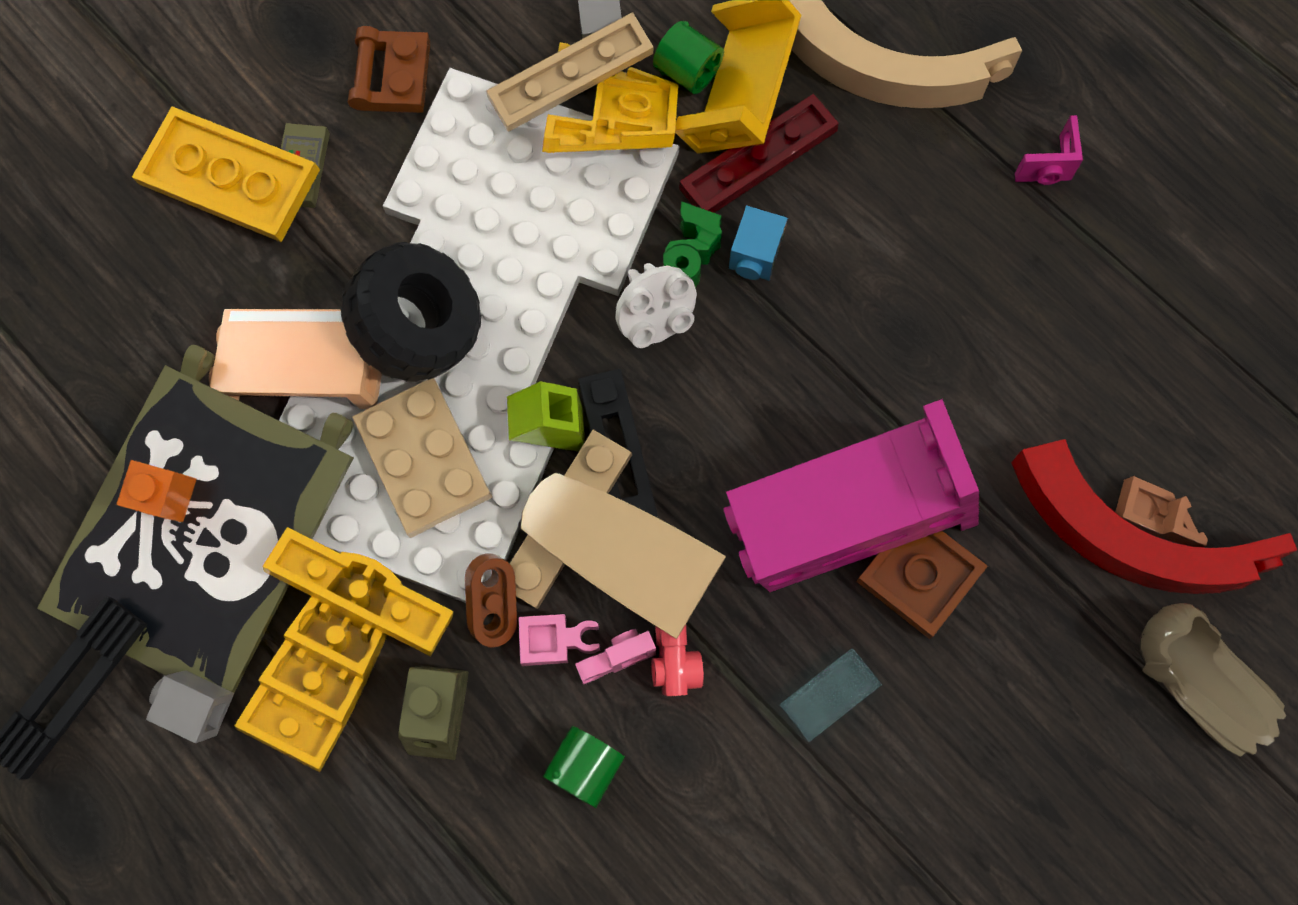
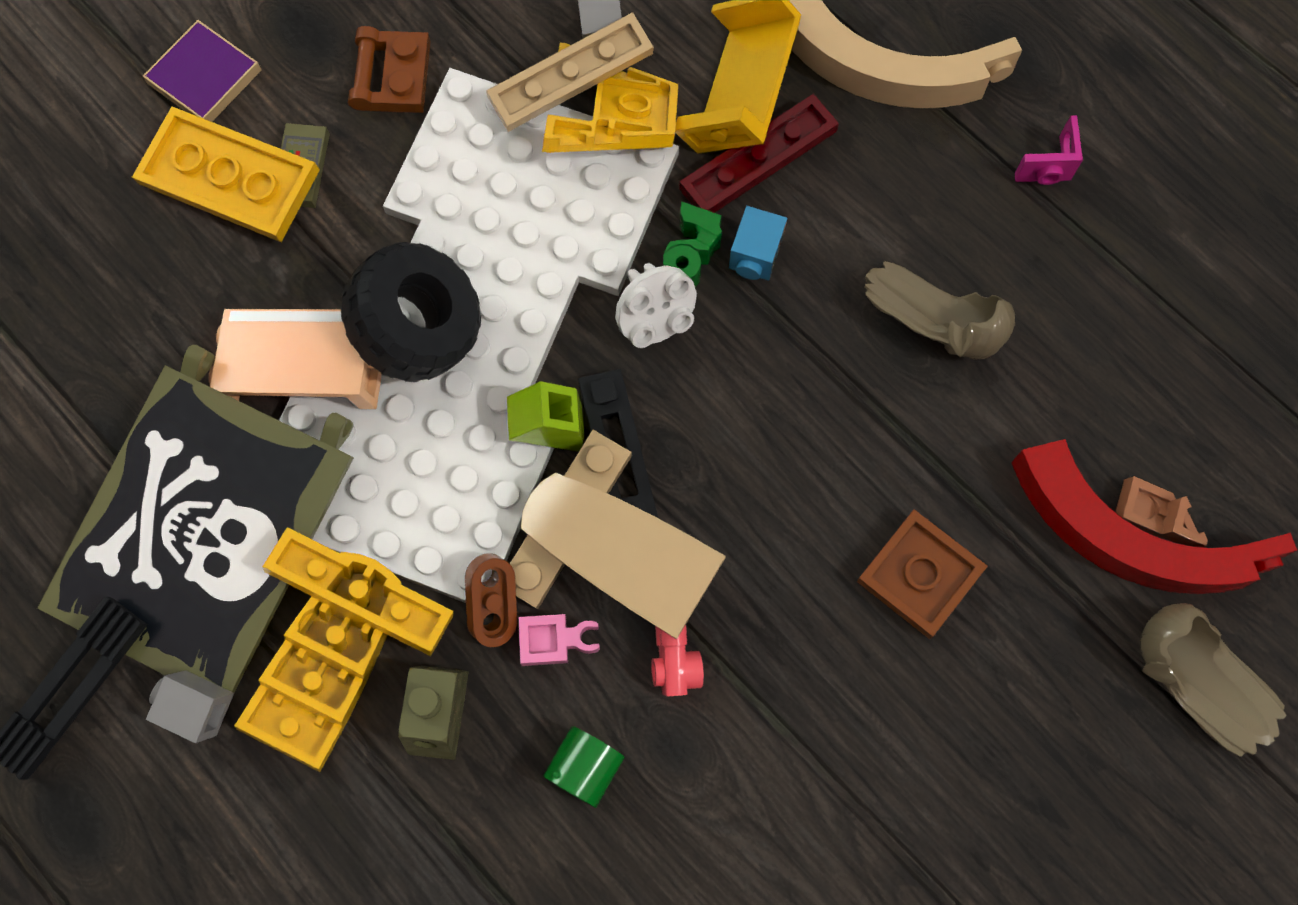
(156, 491): orange brick -> none
(202, 72): none -> dark purple tile
(421, 457): tan plate -> none
(626, 651): bright pink plate -> none
(688, 57): green piece -> none
(830, 694): clear light blue tile -> none
(854, 502): dark pink brick -> none
(964, 324): none -> dark tan hair

